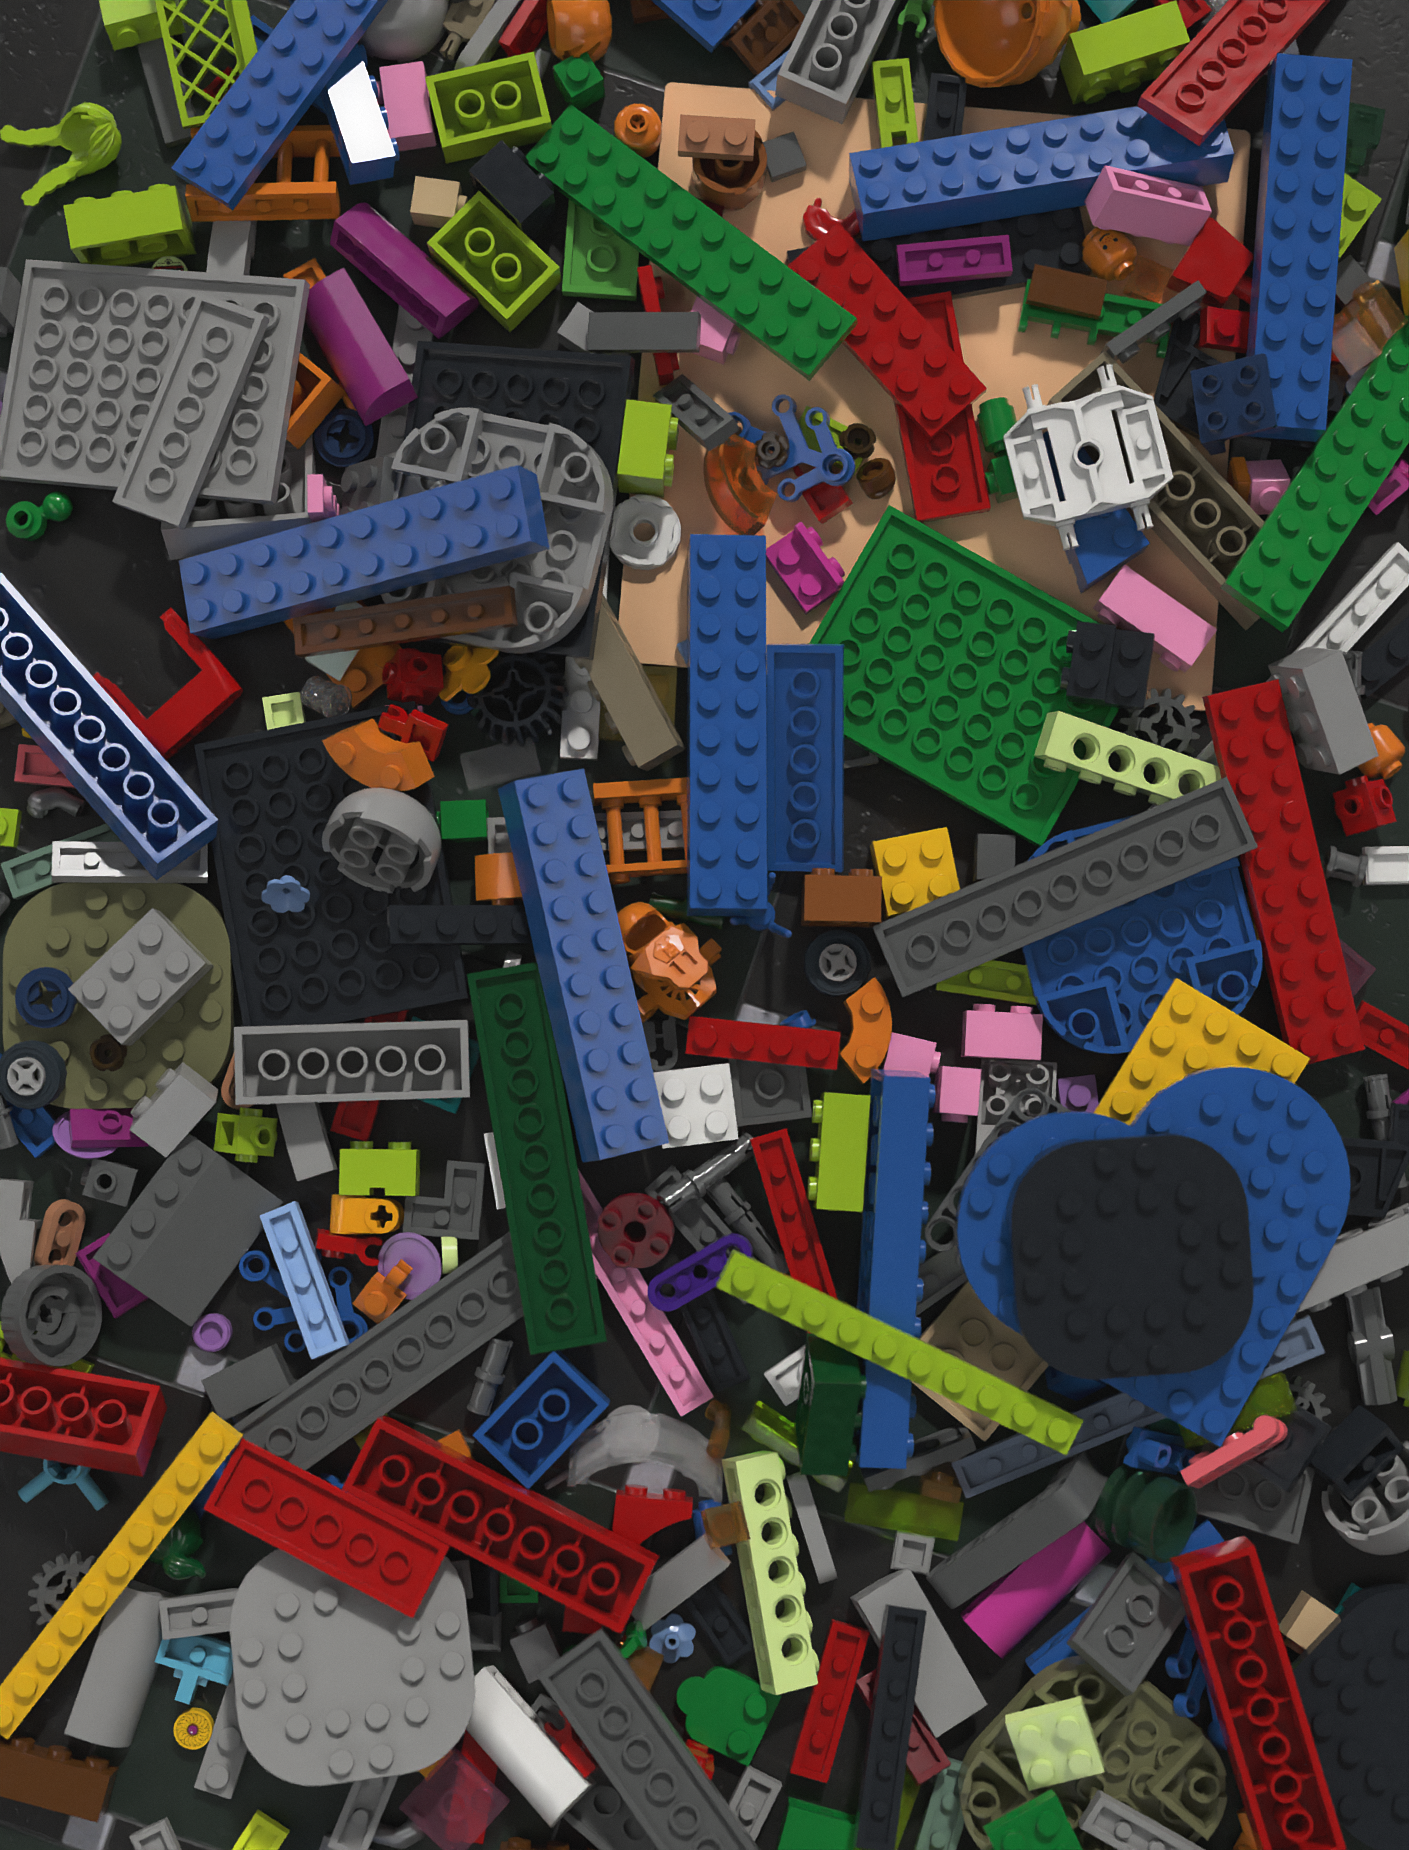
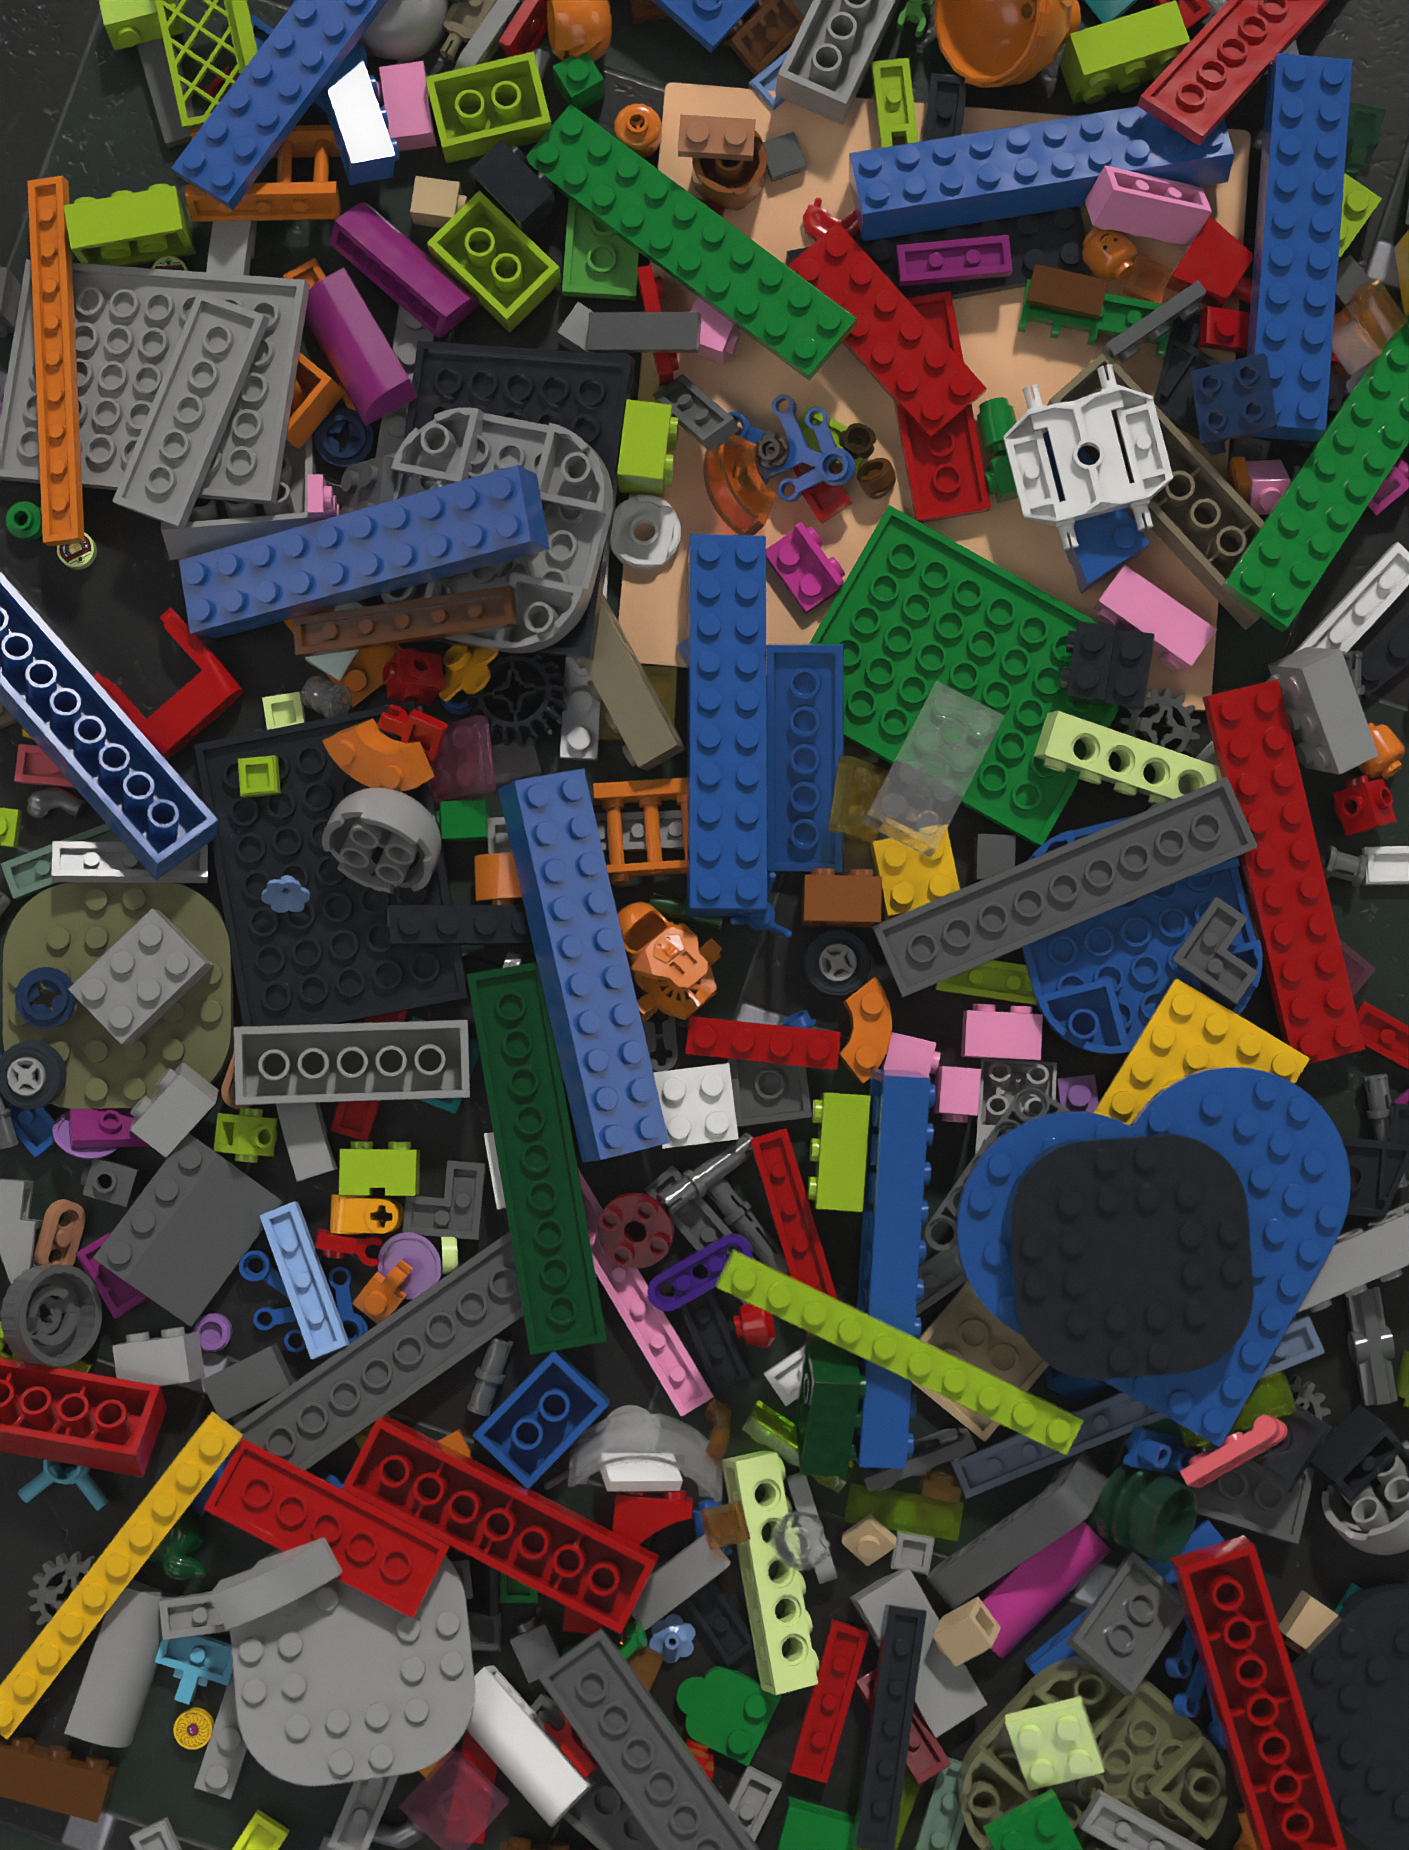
(55, 363): none -> orange plate
(78, 555): none -> tile
(85, 131): lime hair -> none
(100, 1060): dark brown plate -> none
(160, 1360): none -> light grey brick
(259, 776): none -> lime tile
(274, 1583): none -> light grey slope
(464, 761): none -> clear pink plate
(641, 1477): none -> white tile
(755, 1326): none -> red cone
(799, 1540): none -> clear hair
(853, 796): none -> clear yellow plate
(868, 1540): none -> tan plate
(933, 769): none -> clear brick
(966, 1632): none -> tan brick
(1206, 953): none -> dark grey plate

